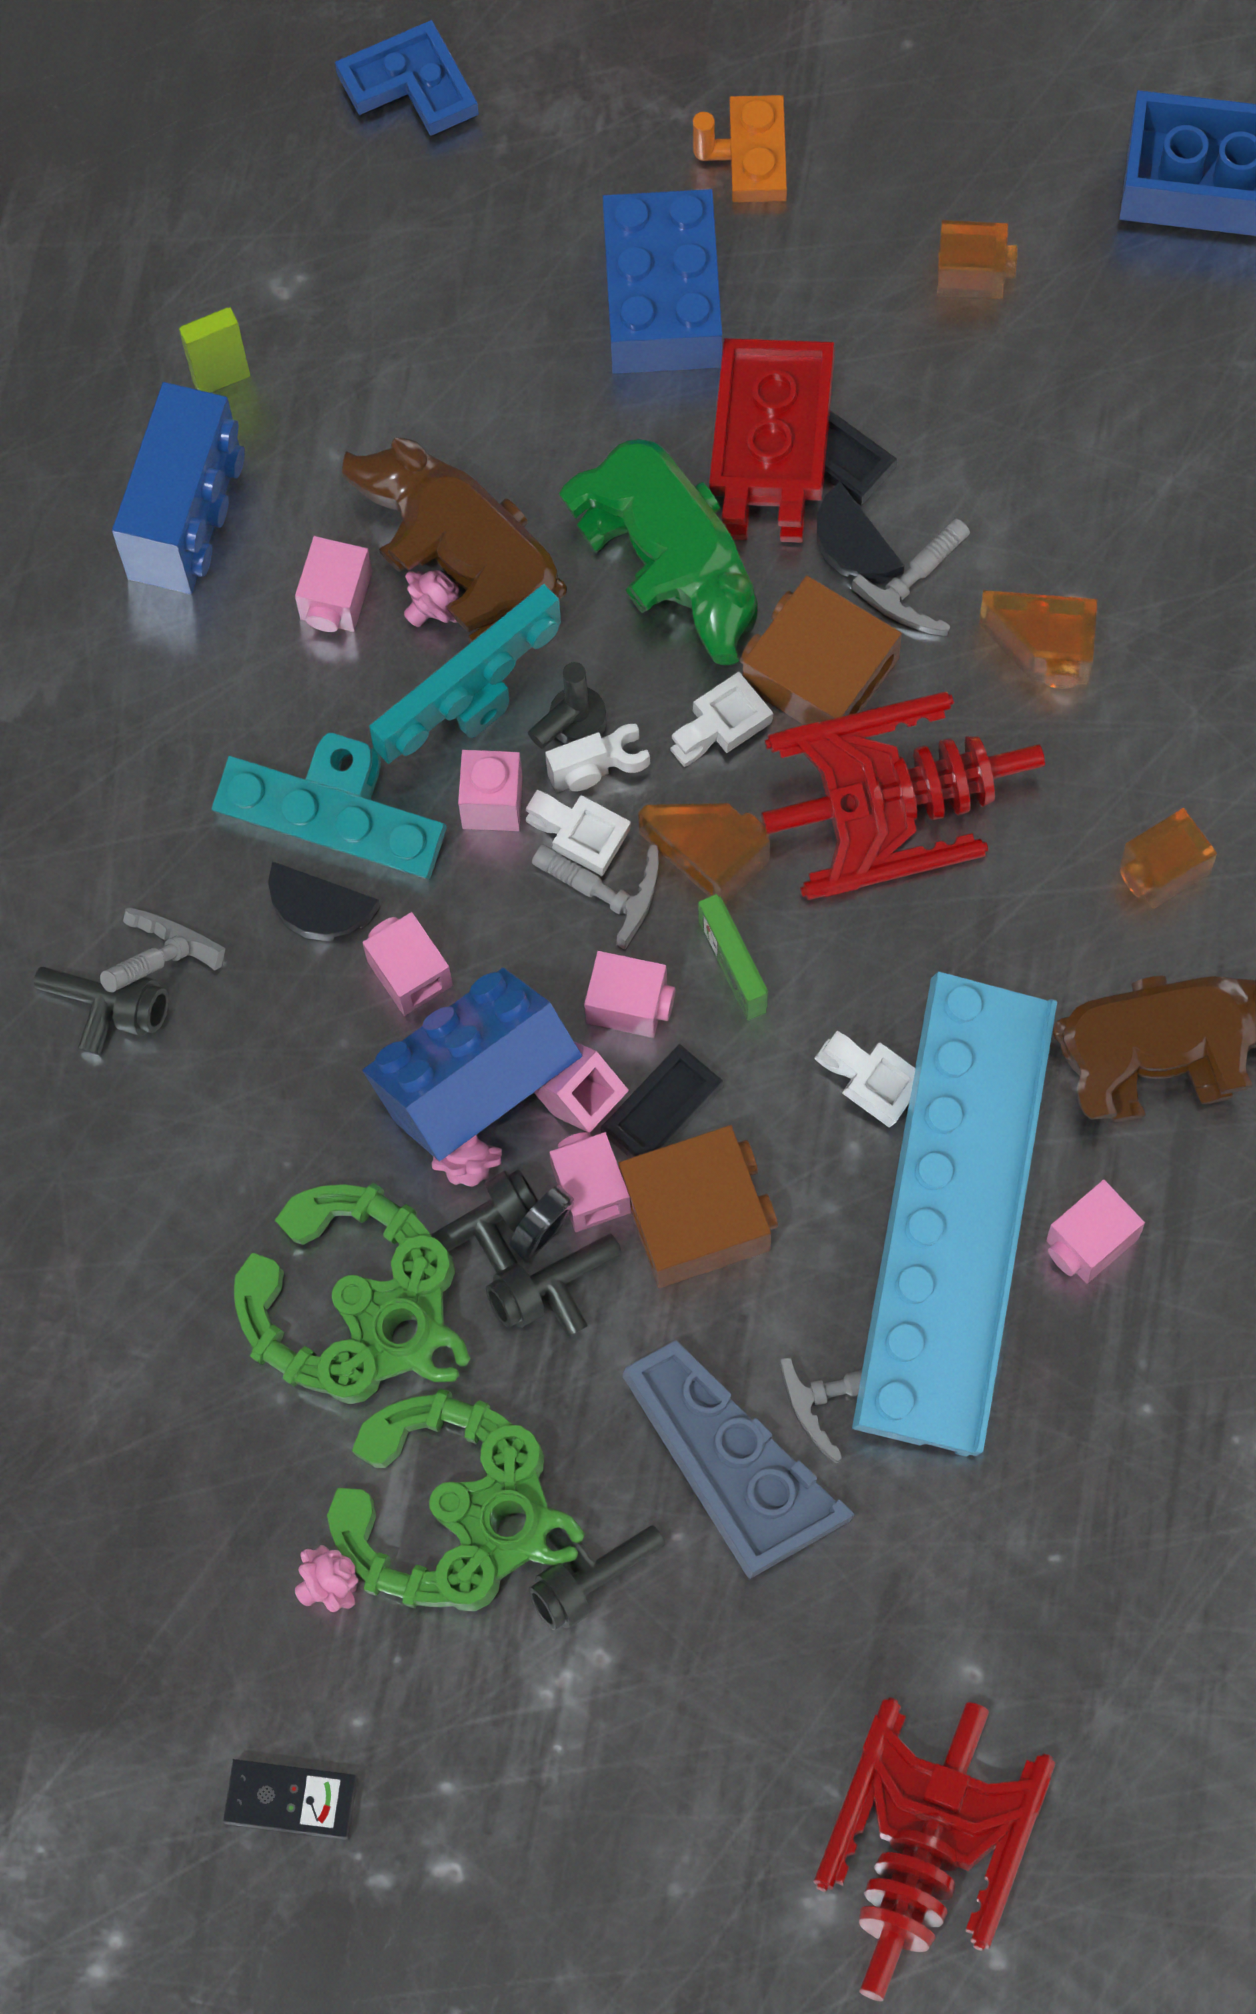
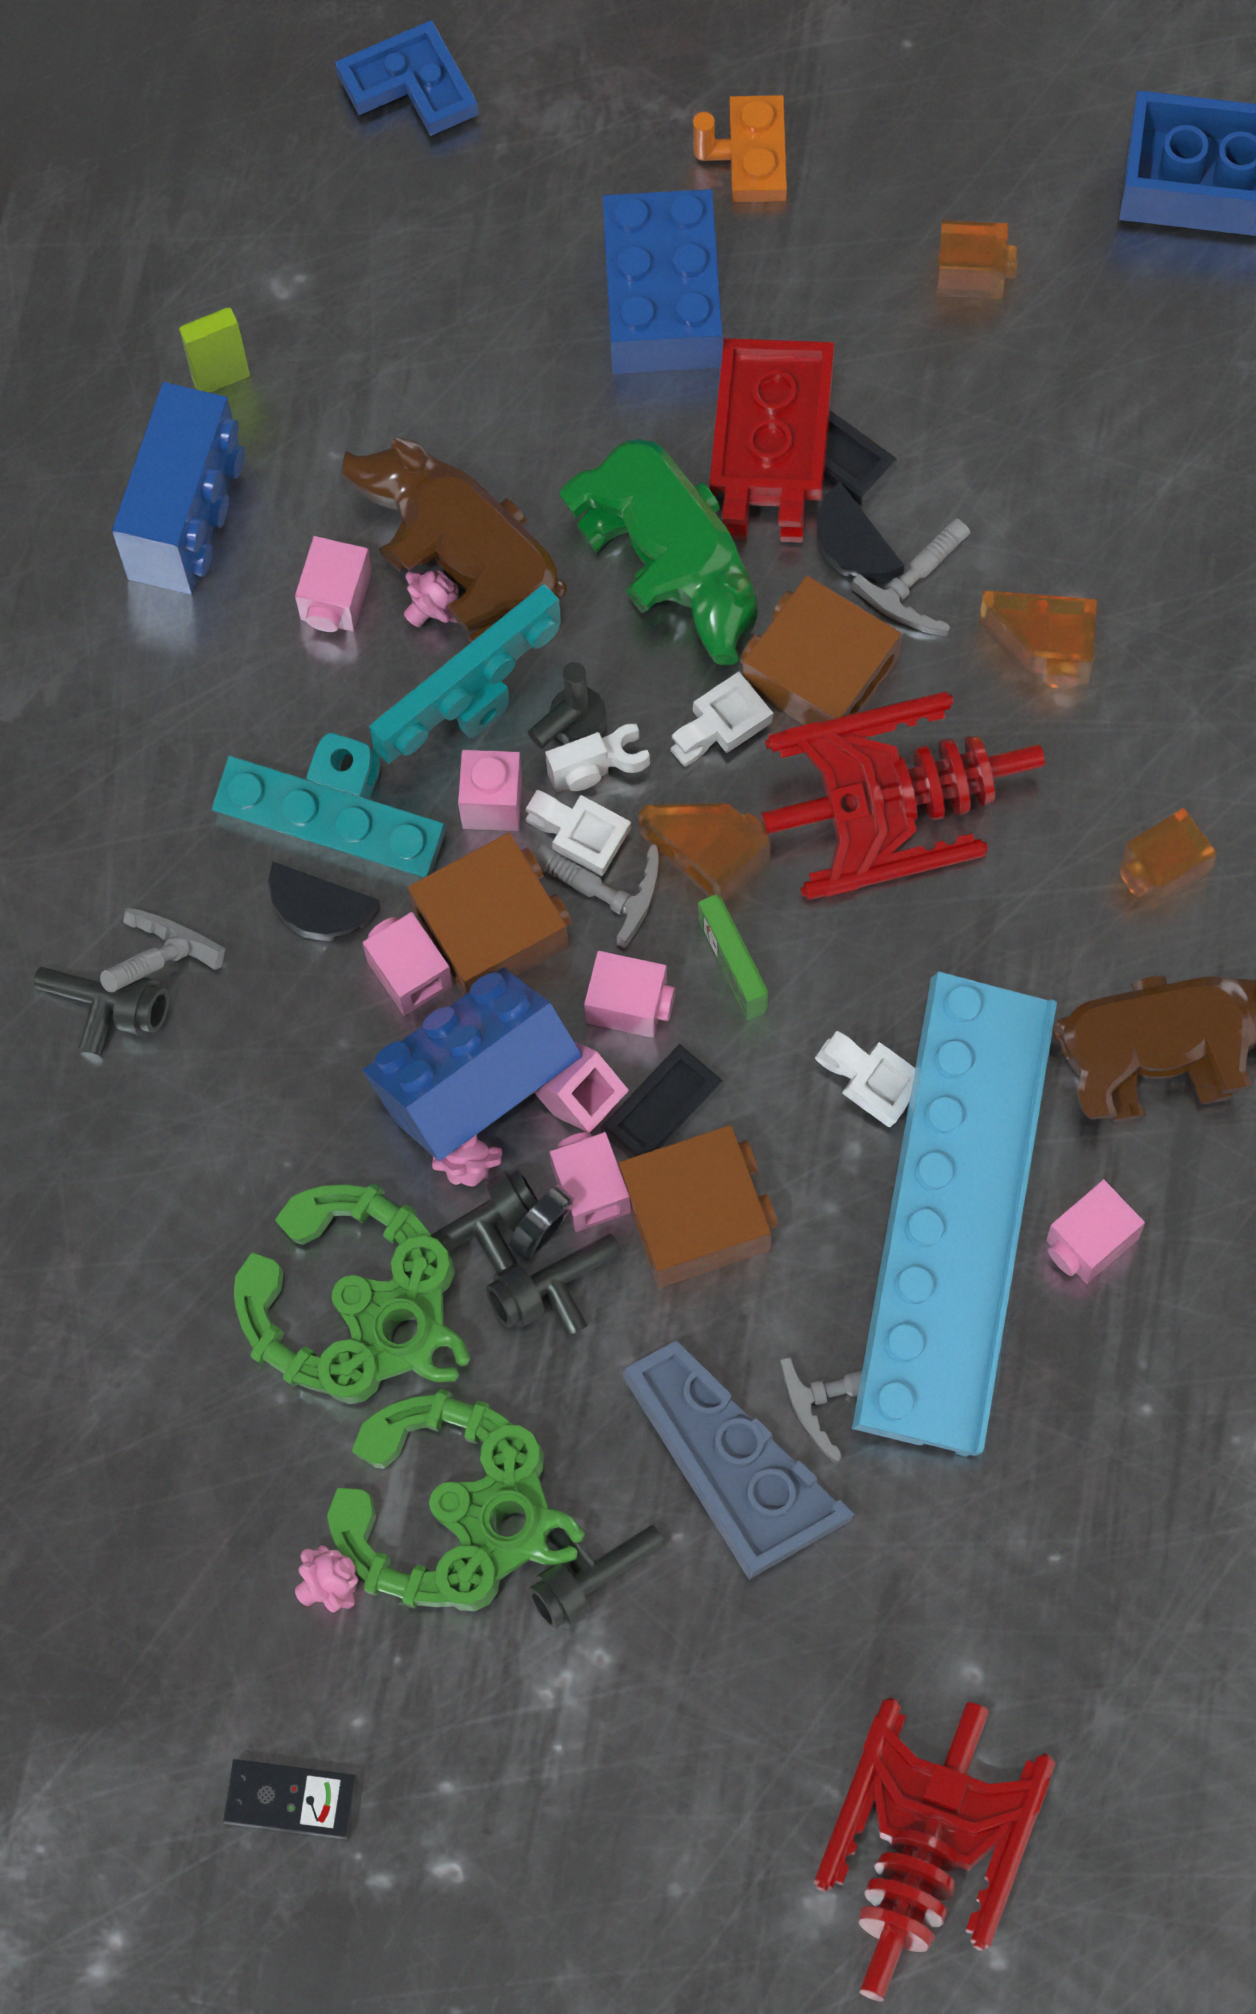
(491, 912): none -> dark orange piece

